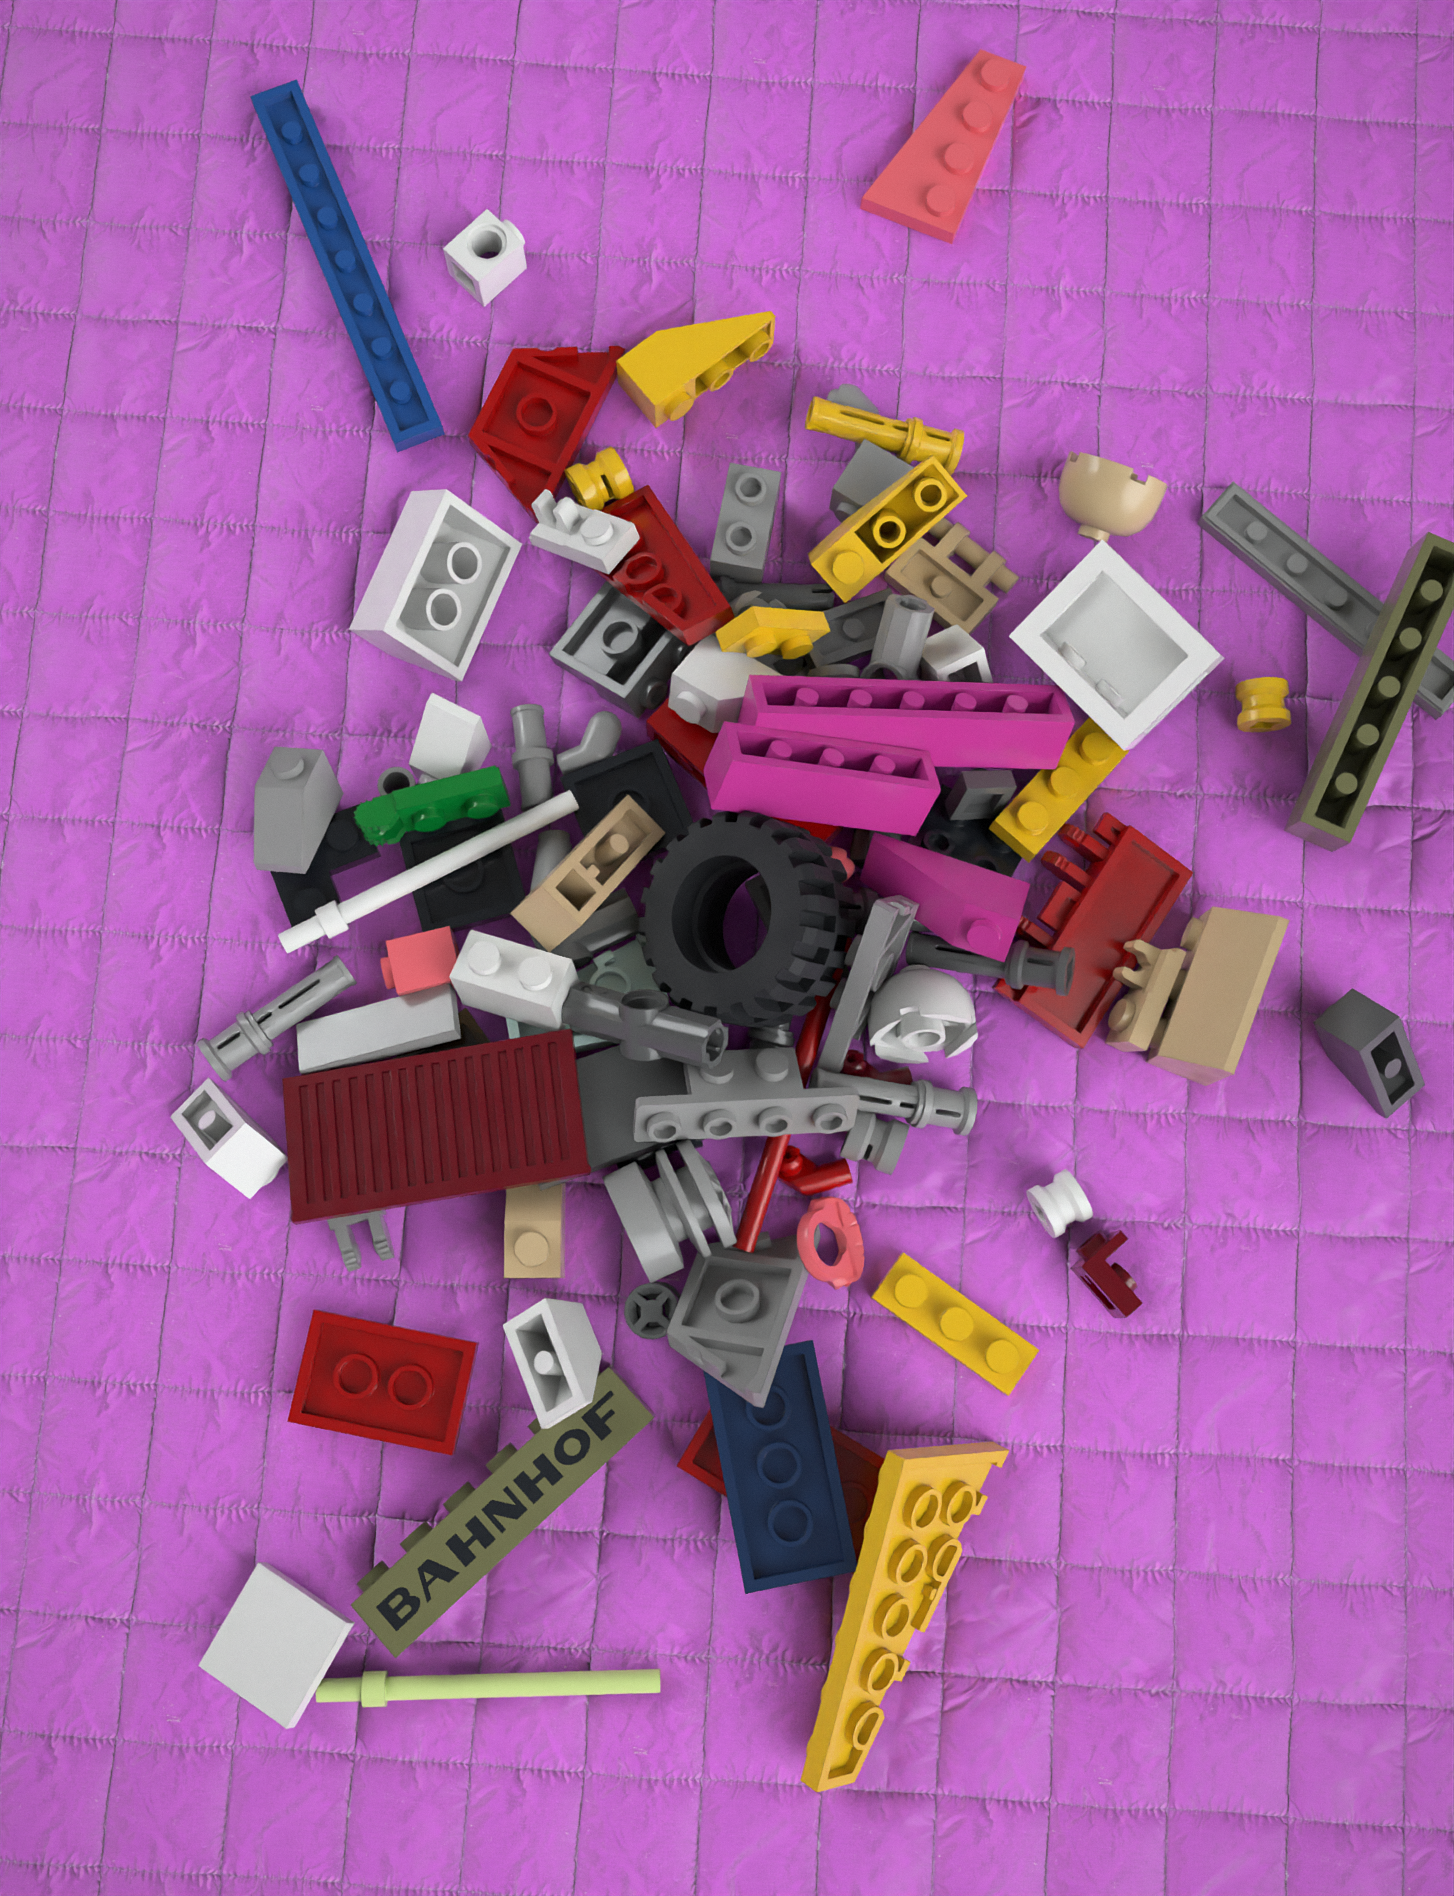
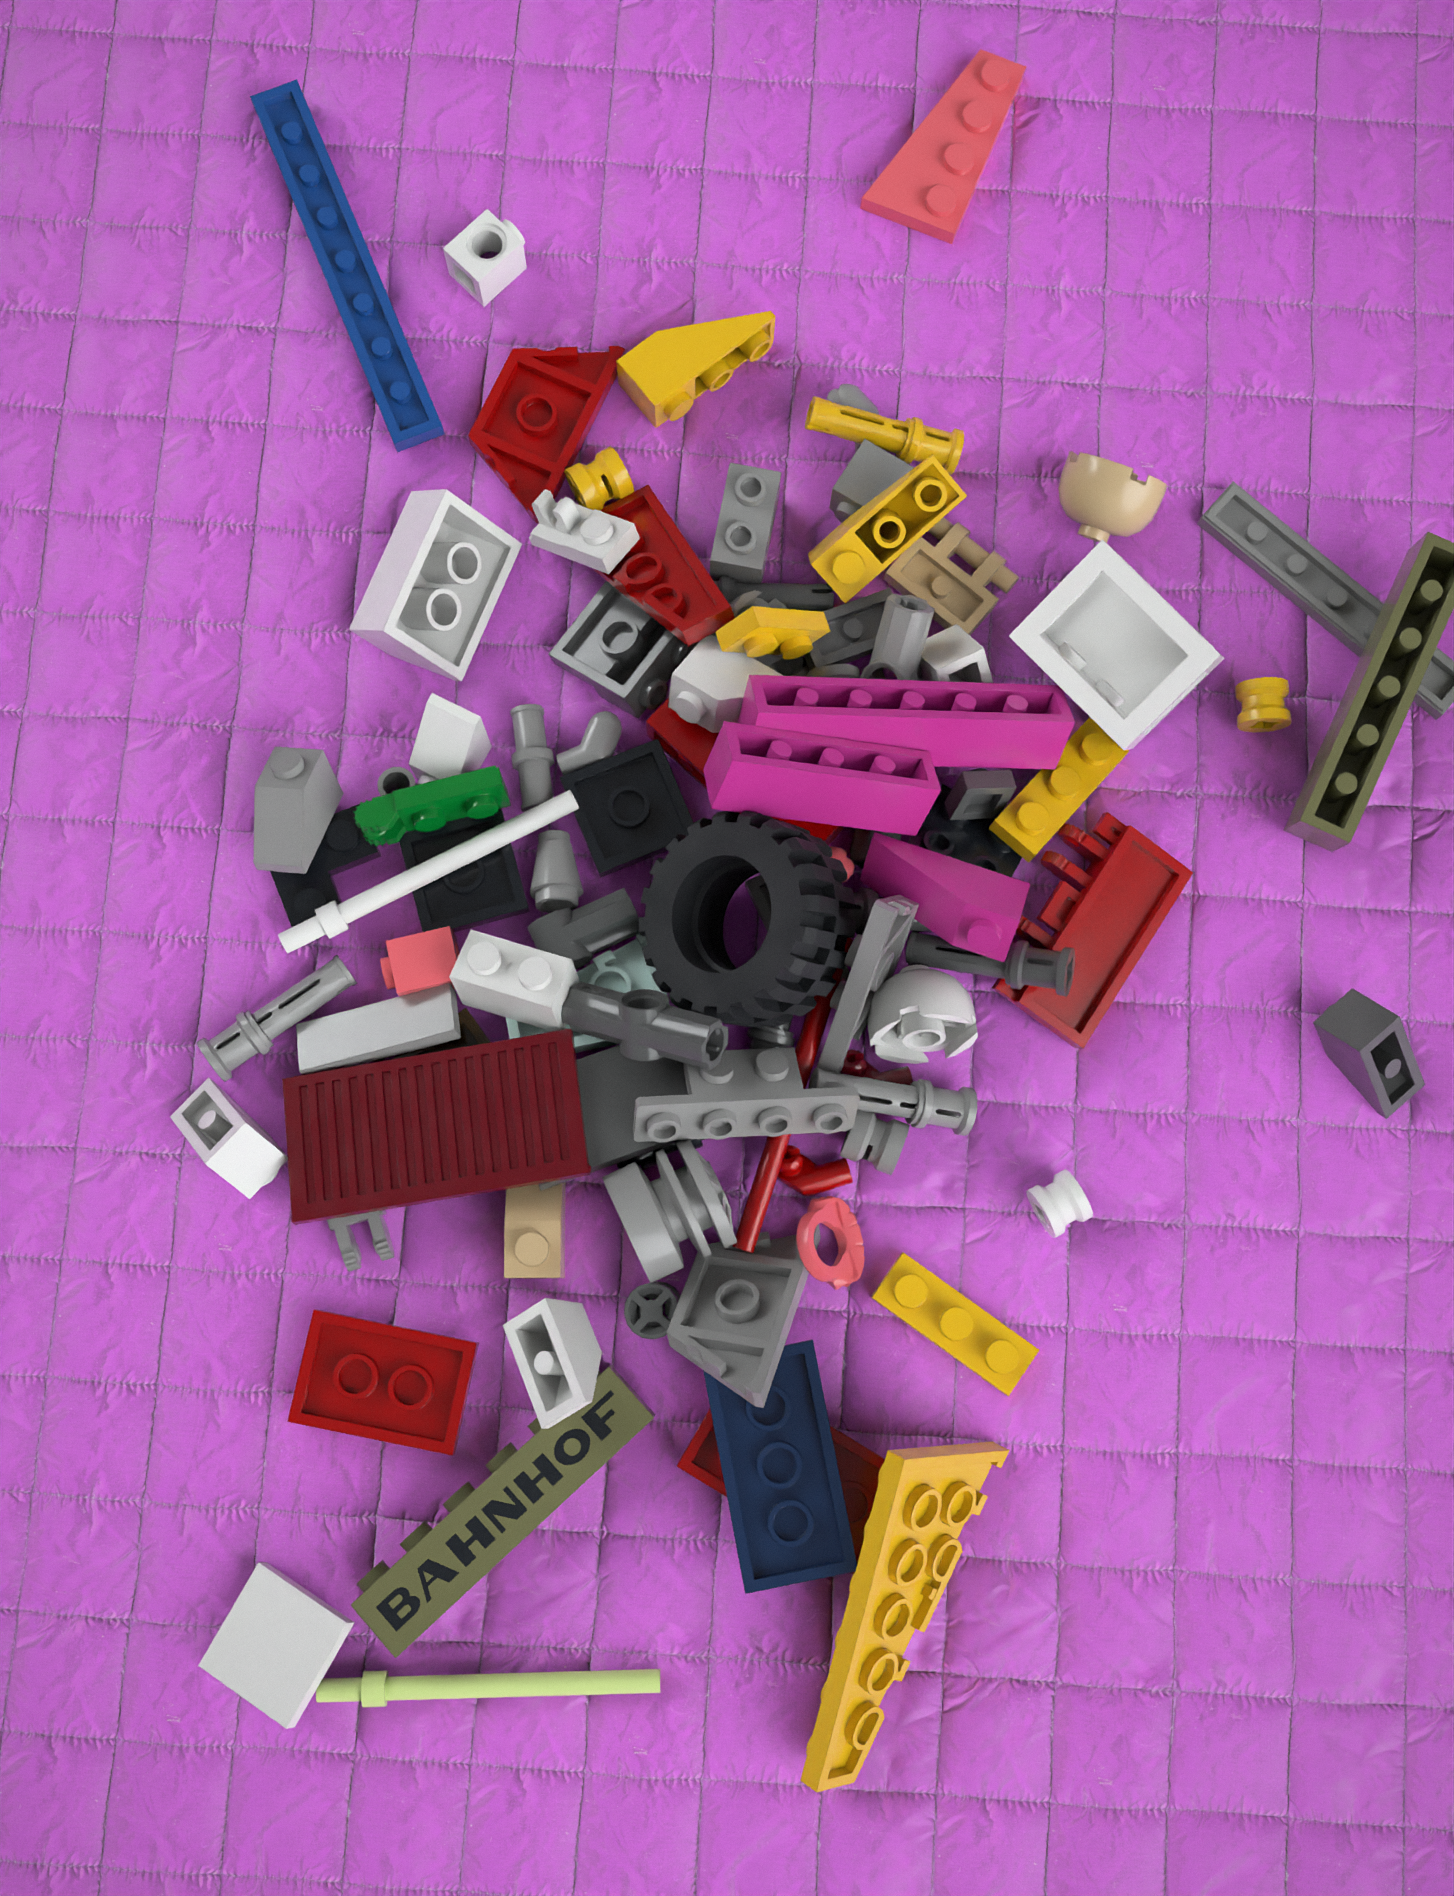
(588, 874): tan slope -> none
(1108, 1283): dark red bracket -> none
(1138, 1013): tan plate -> none
(1216, 993): tan slope -> none

